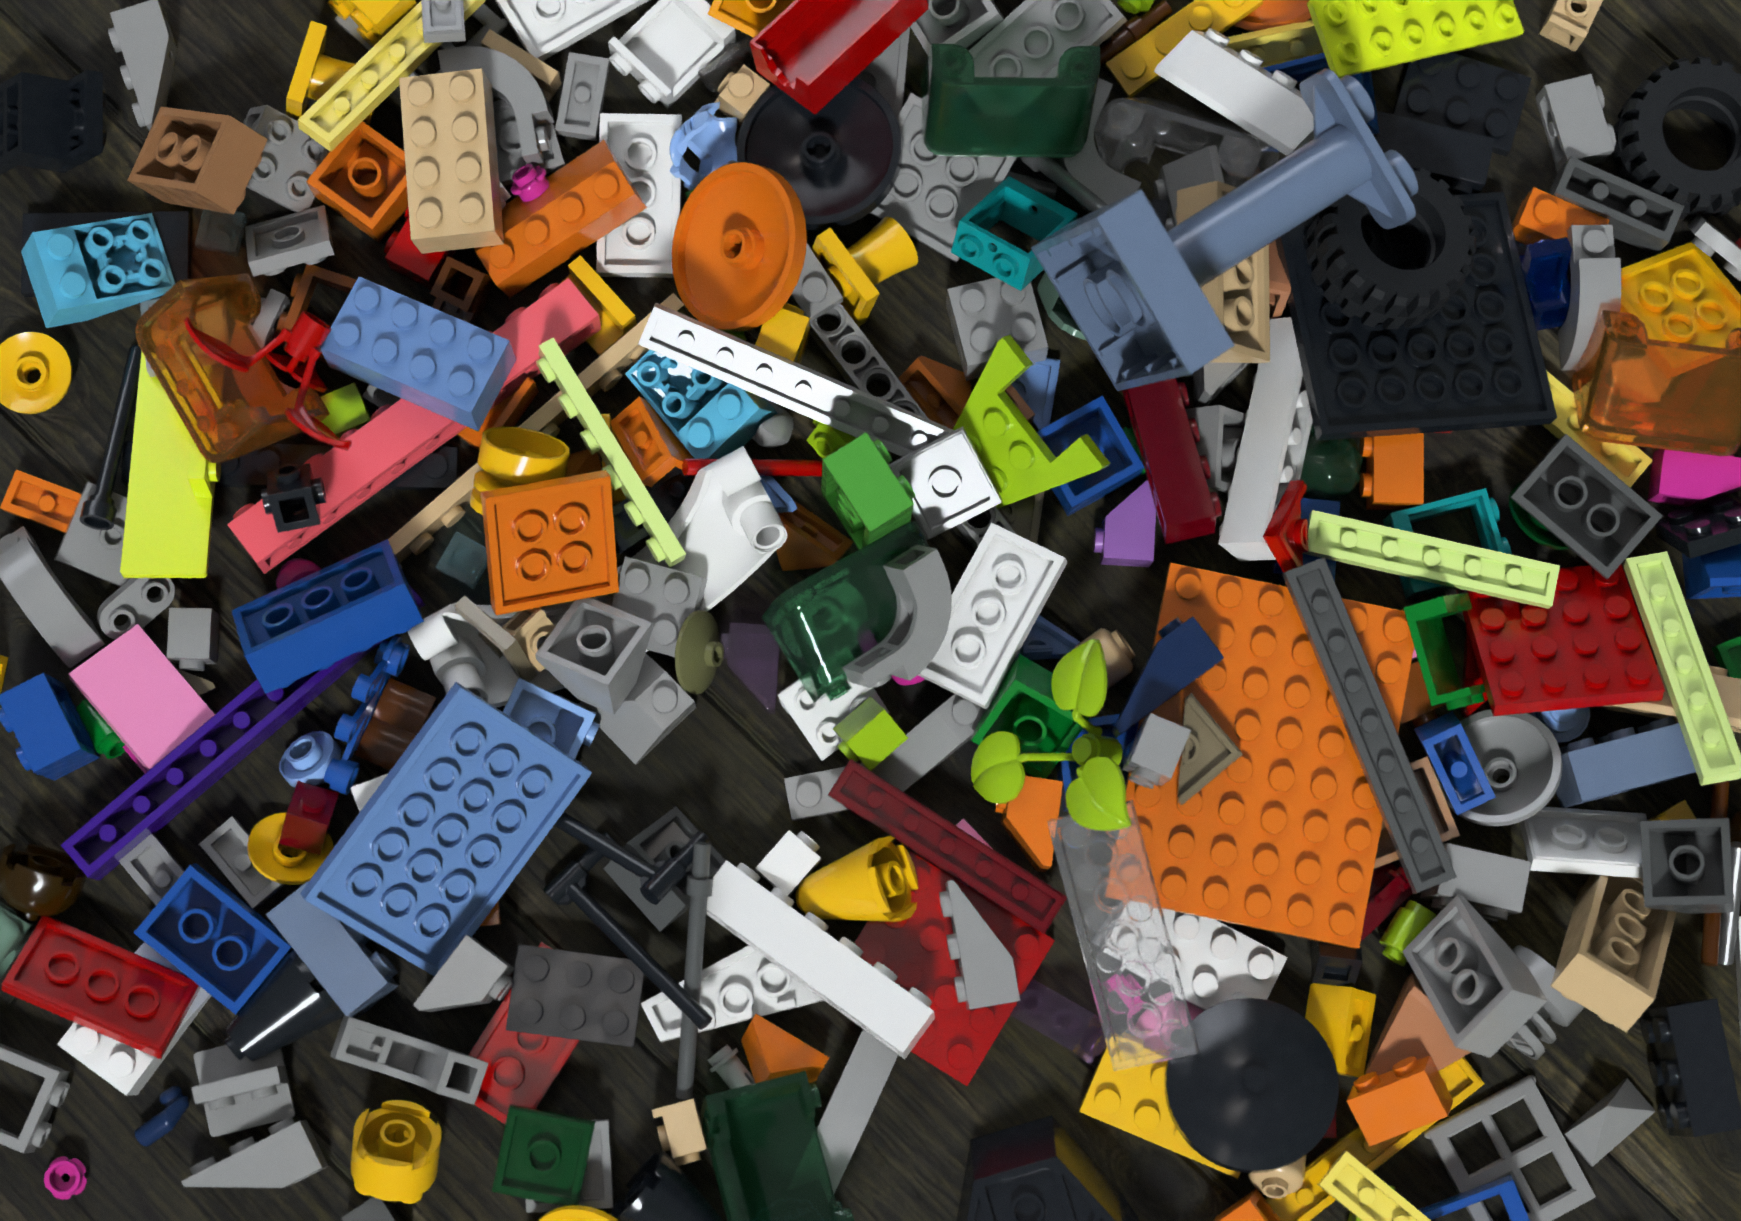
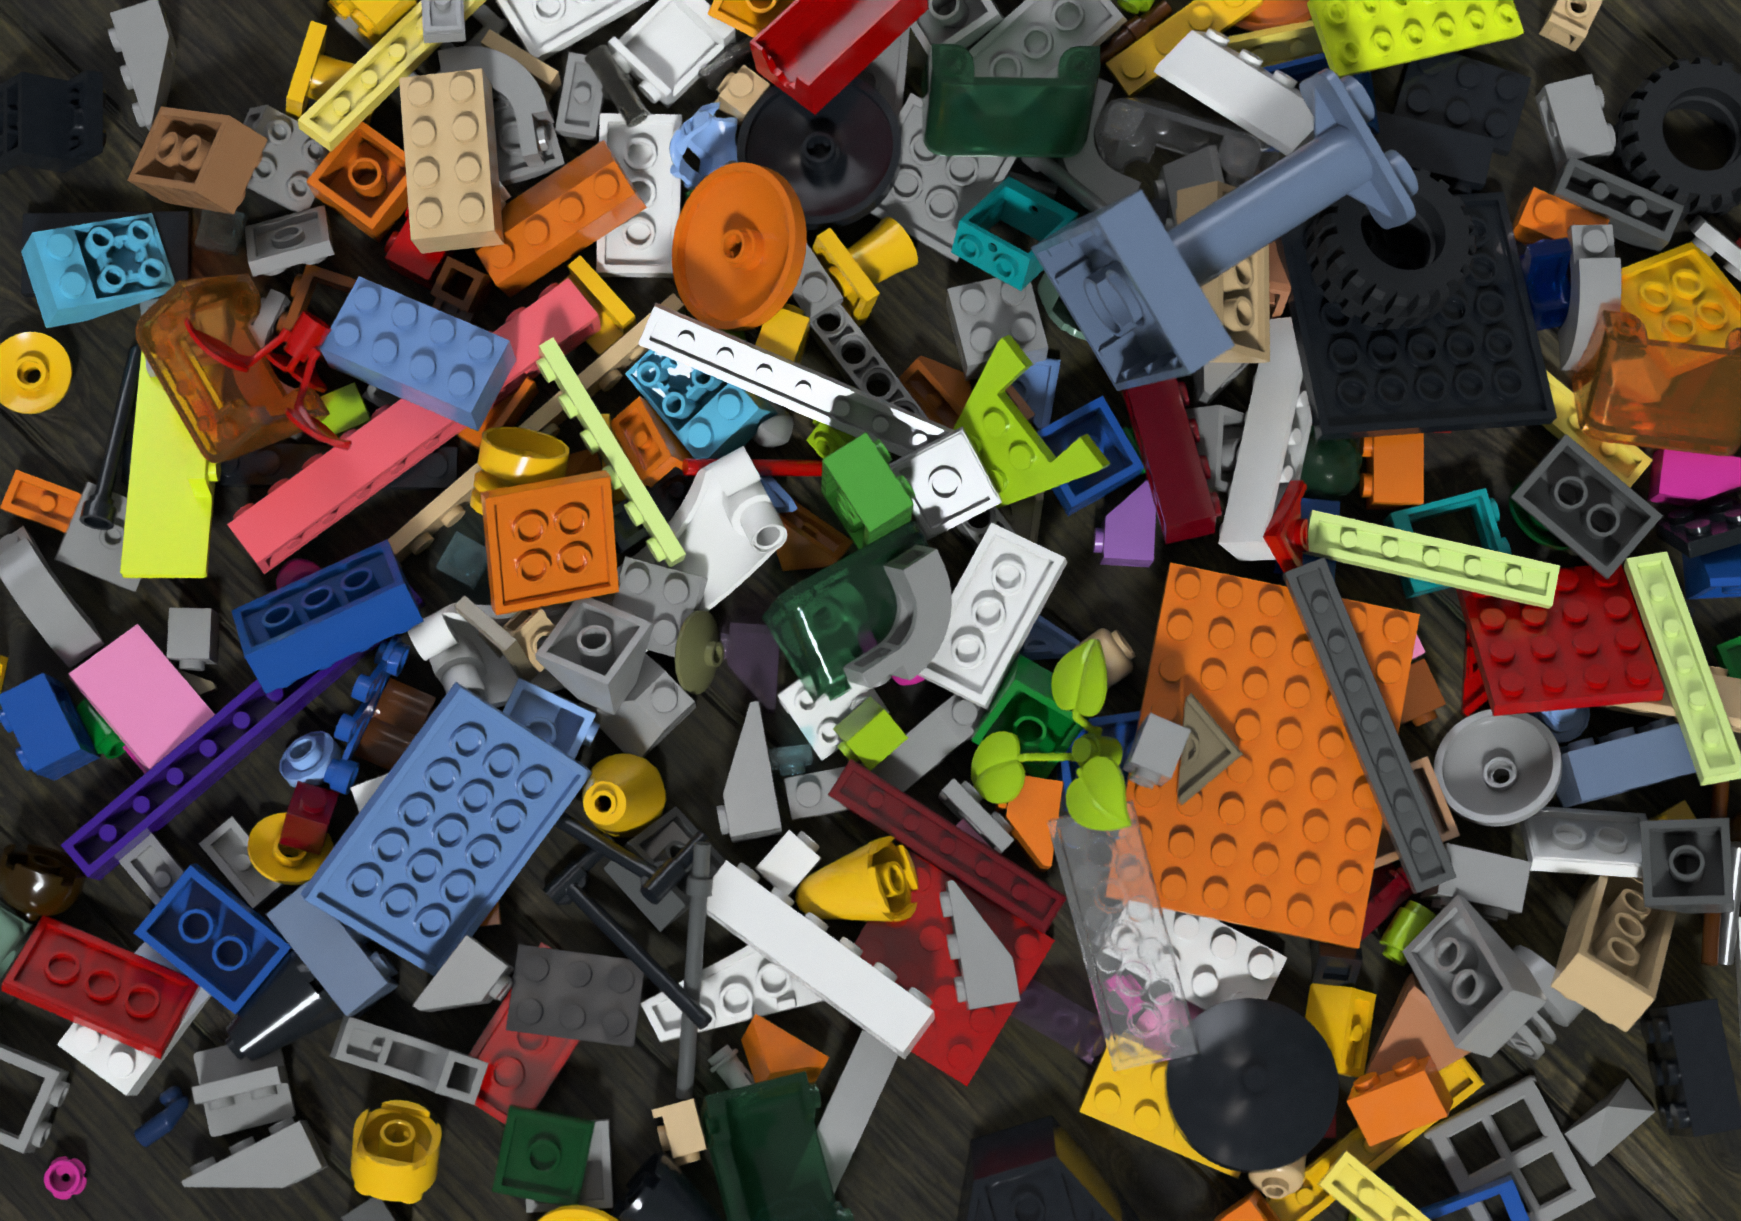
(133, 601): light grey plate -> none
(293, 497): black brick -> none
(529, 182): dark pink plate -> none
(617, 86): none -> clear smoke pin
(623, 795): none -> yellow cone
(749, 791): none -> light grey slope
(791, 759): none -> clear light blue plate
(964, 803): none -> light grey plate
(1172, 665): dark blue slope -> none
(1435, 653): green panel -> none
(1455, 762): blue slope -> none

